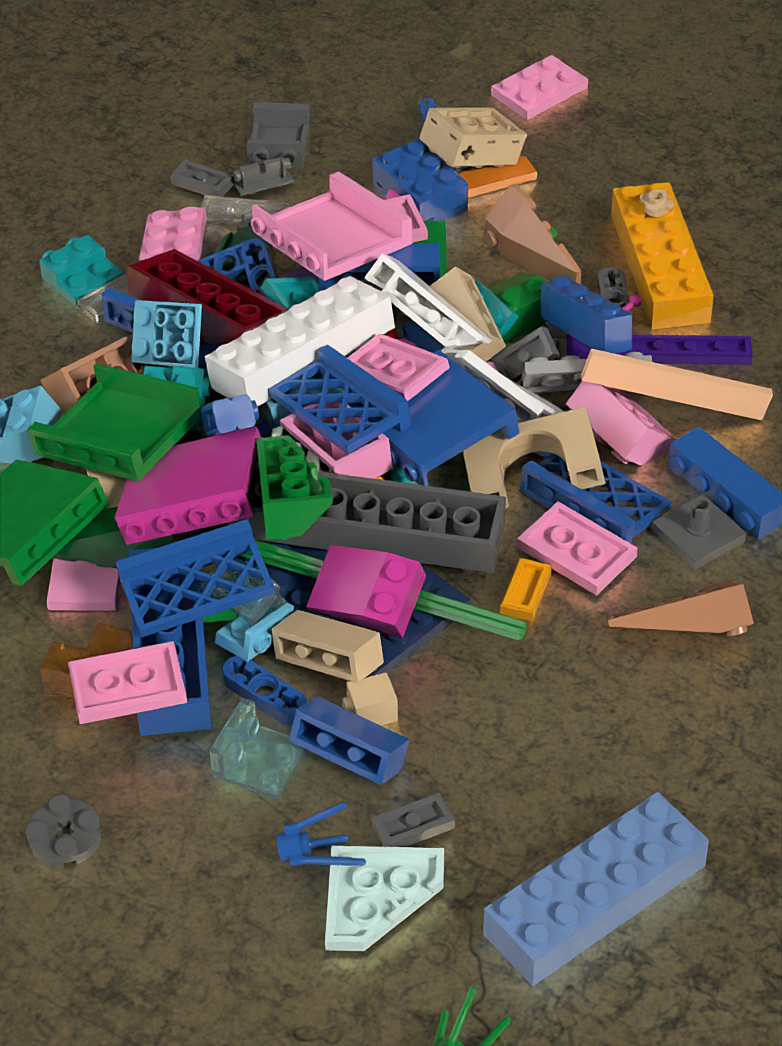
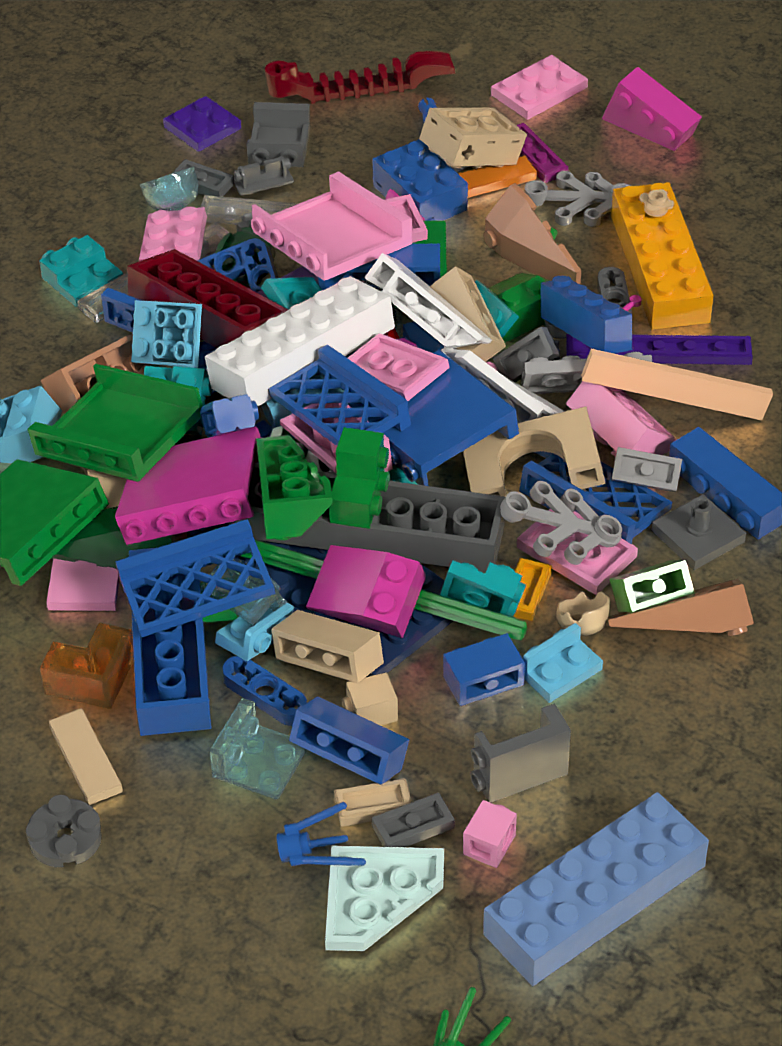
(85, 756): none -> tan tile
(127, 682): bright pink tile -> none
(171, 191): none -> clear light blue cylinder
(202, 123): none -> dark purple plate
(286, 80): none -> dark red piece
(359, 478): none -> green brick
(371, 800): none -> tan tile
(483, 669): none -> blue brick
(489, 833): none -> bright pink brick
(495, 590): none -> teal plate
(522, 760): none -> dark grey panel
(541, 156): none -> magenta tile
(560, 663): none -> medium azure bracket
(582, 196): none -> light grey plant
(586, 612): none -> tan hair
(600, 530): none -> light grey plant
(646, 469): none -> light grey plate
(651, 111): none -> dark pink wedge
(651, 586): none -> bright green brick

